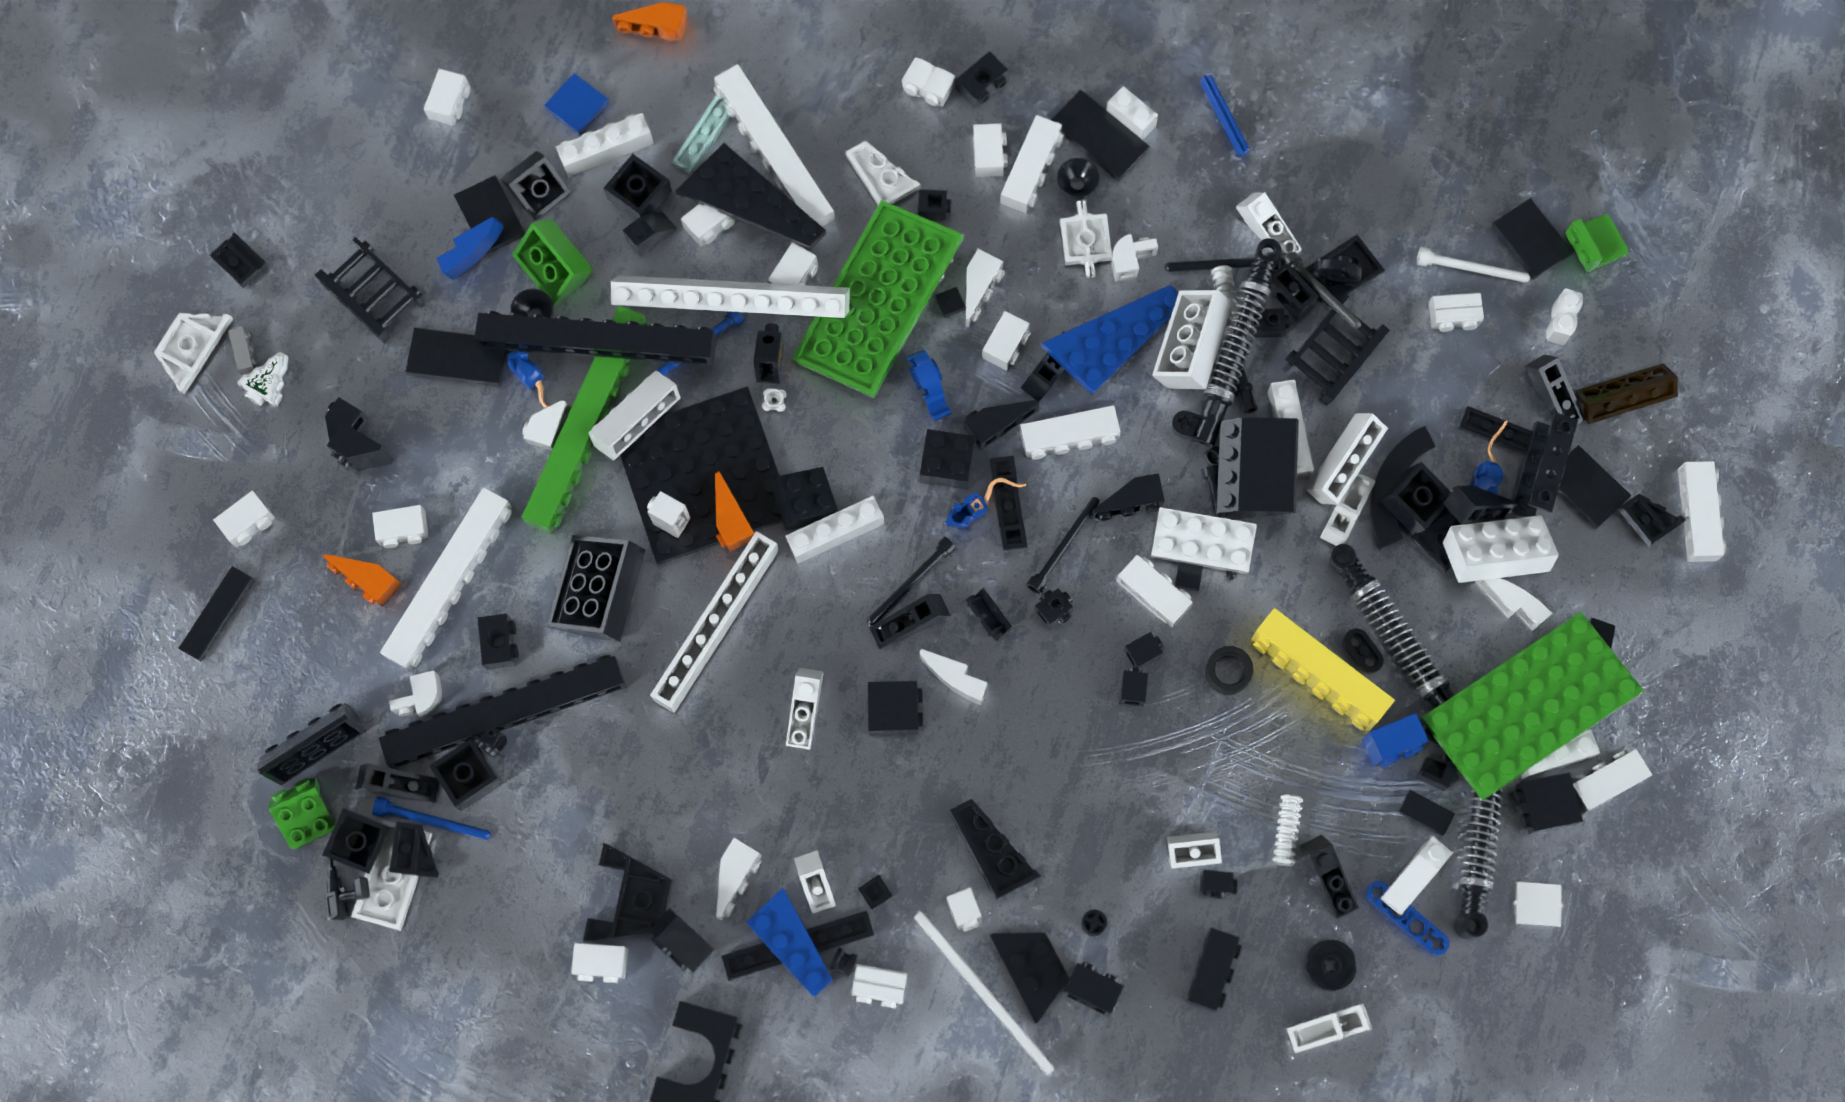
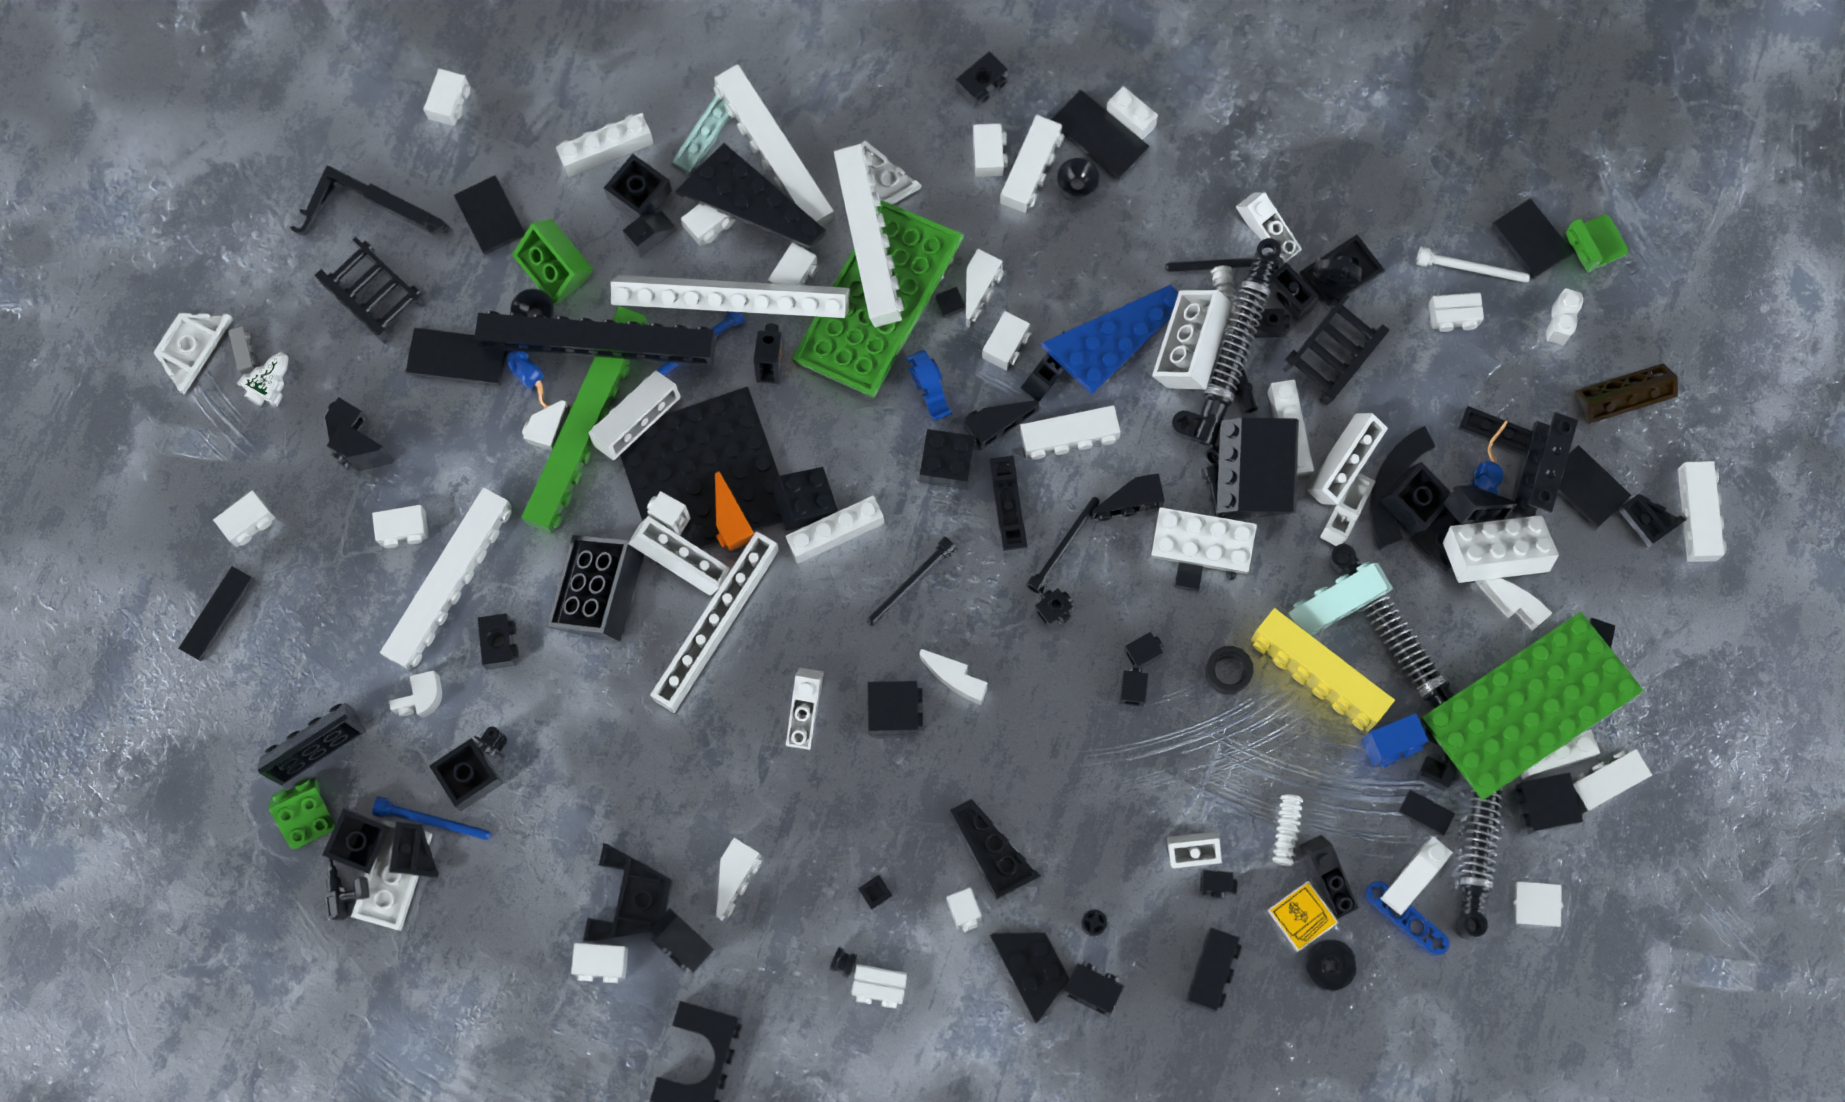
(238, 260): black plate -> none
(370, 577): orange slope -> none
(374, 195): none -> black hinge
(396, 783): black slope -> none
(470, 248): blue slope -> none
(503, 712): black brick -> none
(535, 185): black slope -> none
(576, 104): blue tile -> none
(656, 20): orange slope -> none
(679, 555): none -> white brick
(770, 394): white plate -> none
(787, 938): blue wing -> none
(814, 882): white slope -> none
(823, 937): black plate -> none
(867, 235): none -> white brick
(910, 620): black slope -> none
(928, 82): white brick -> none
(931, 198): black brick -> none
(973, 507): blue animal -> none
(984, 993): white tile -> none
(989, 613): black hinge -> none
(1085, 239): white plate -> none
(1125, 256): white brick -> none
(1154, 590): white brick -> none
(1224, 115): blue axle -> none
(1296, 263): dark grey piece -> none
(1302, 916): none -> yellow tile
(1329, 1028): white slope -> none
(1341, 599): none -> light aqua brick
(1365, 650): black plate -> none
(1554, 387): black slope -> none

